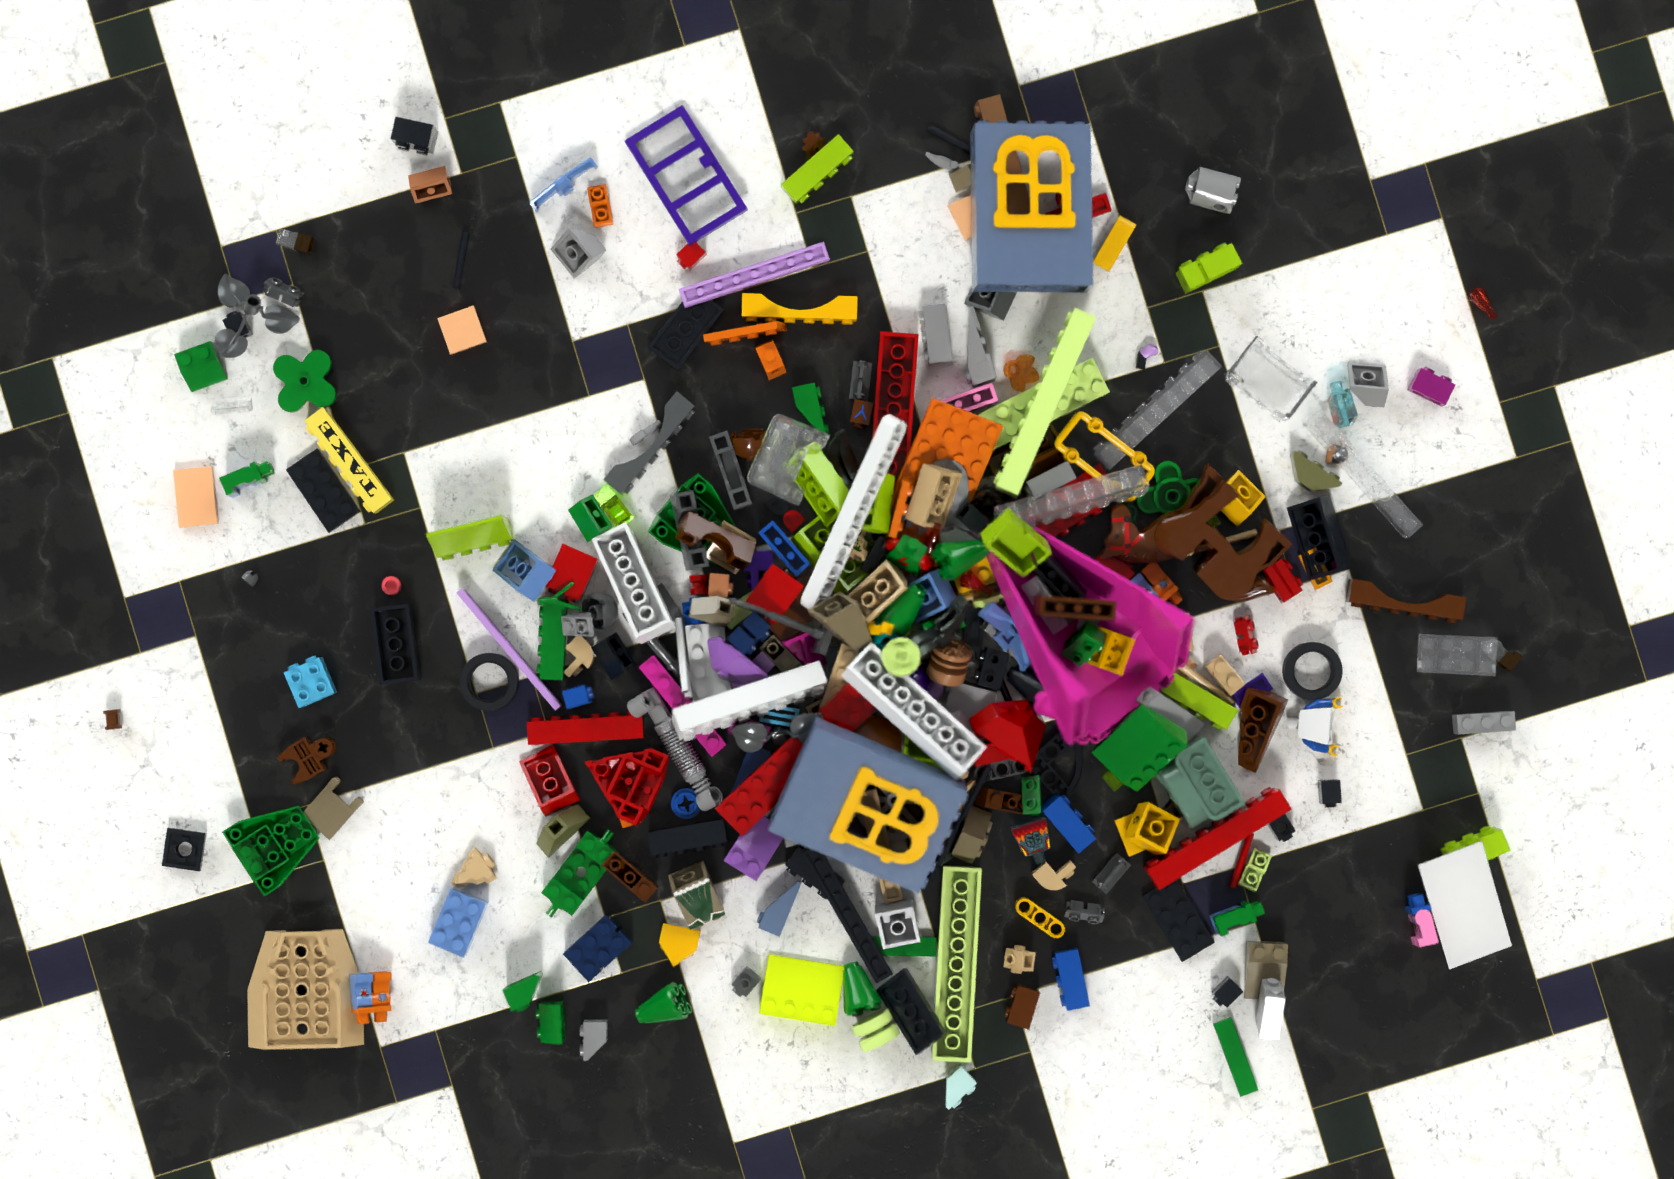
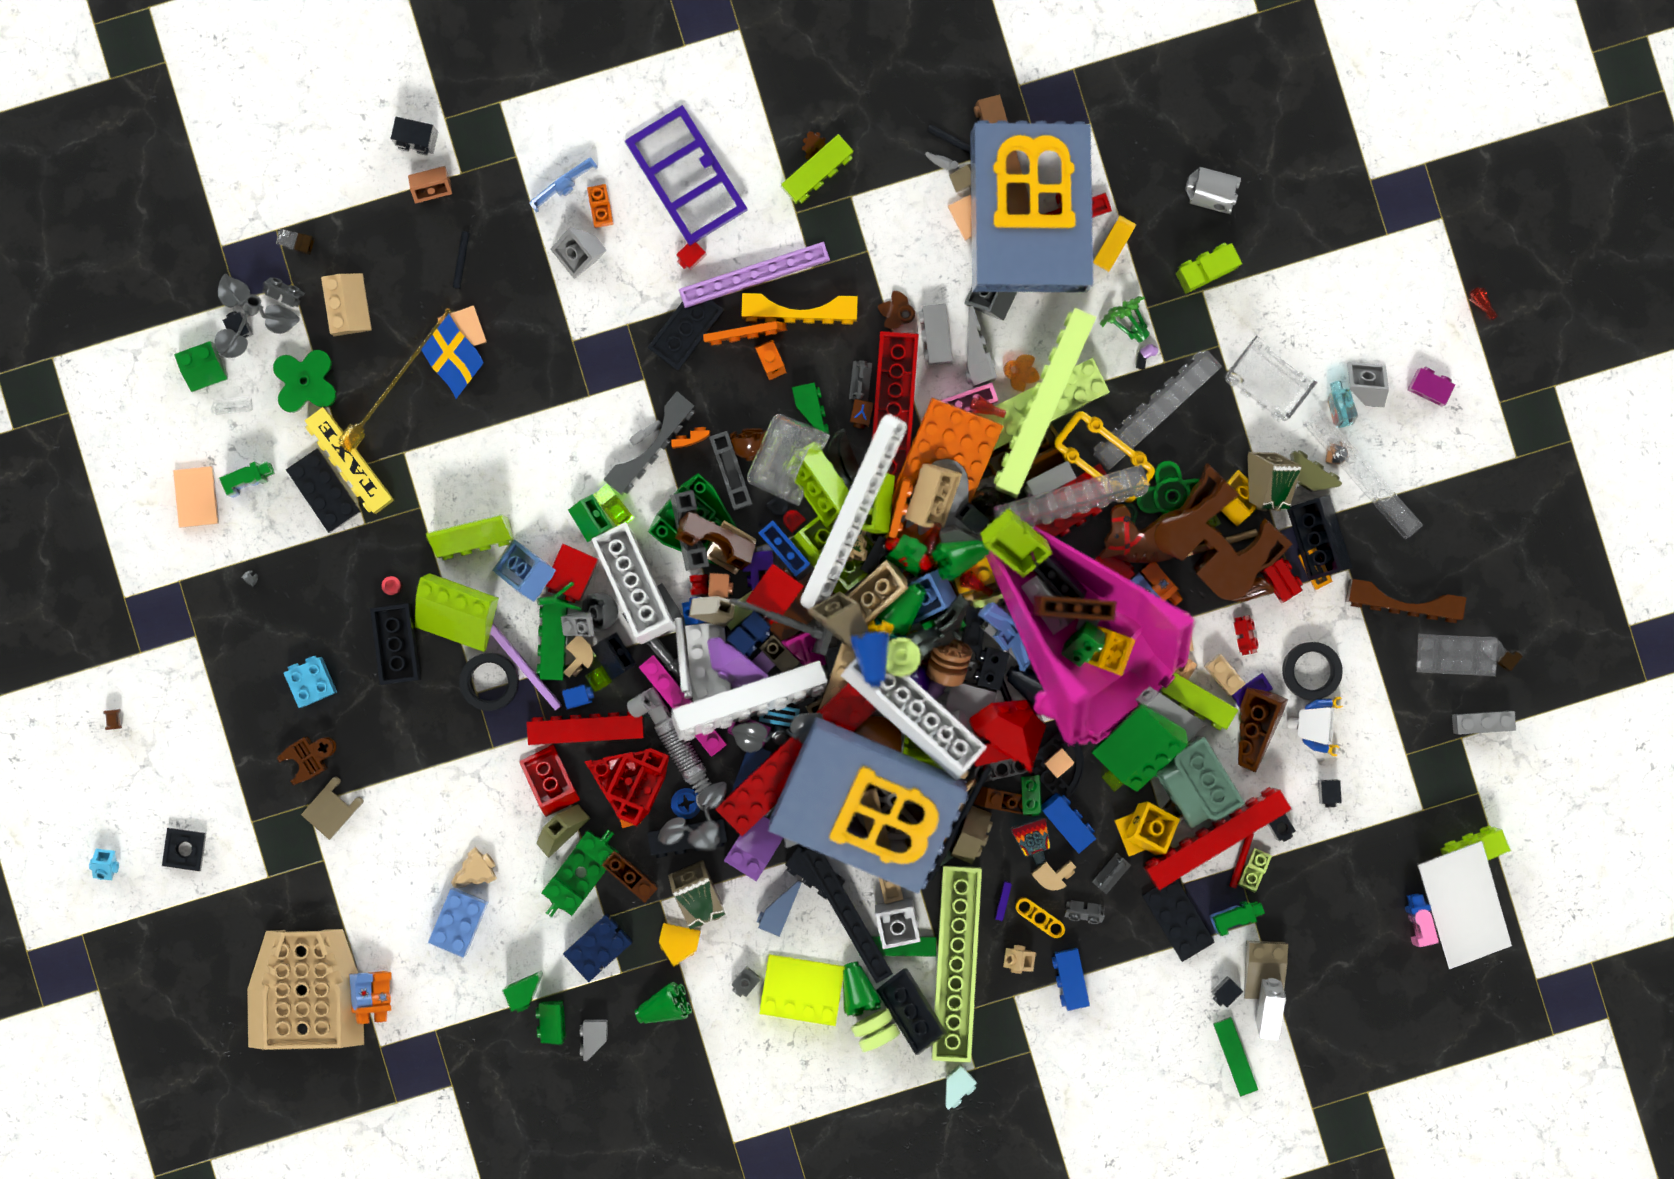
(104, 864): none -> medium azure brick
(271, 845): green wedge -> none
(346, 303): none -> tan slope
(447, 354): none -> flag
(454, 611): none -> lime slope
(598, 678): none -> clear neon green plate
(696, 436): none -> orange slope
(705, 836): none -> dark grey plant
(872, 656): none -> blue cone
(893, 310): none -> reddish brown plate
(982, 406): none -> clear red cone
(1003, 899): none -> dark purple tile
(1022, 1006): reddish brown brick -> none
(1059, 763): none -> light nougat panel
(1138, 329): none -> plant
(1206, 684): tan bar -> none
(1271, 480): none -> dark tan slope

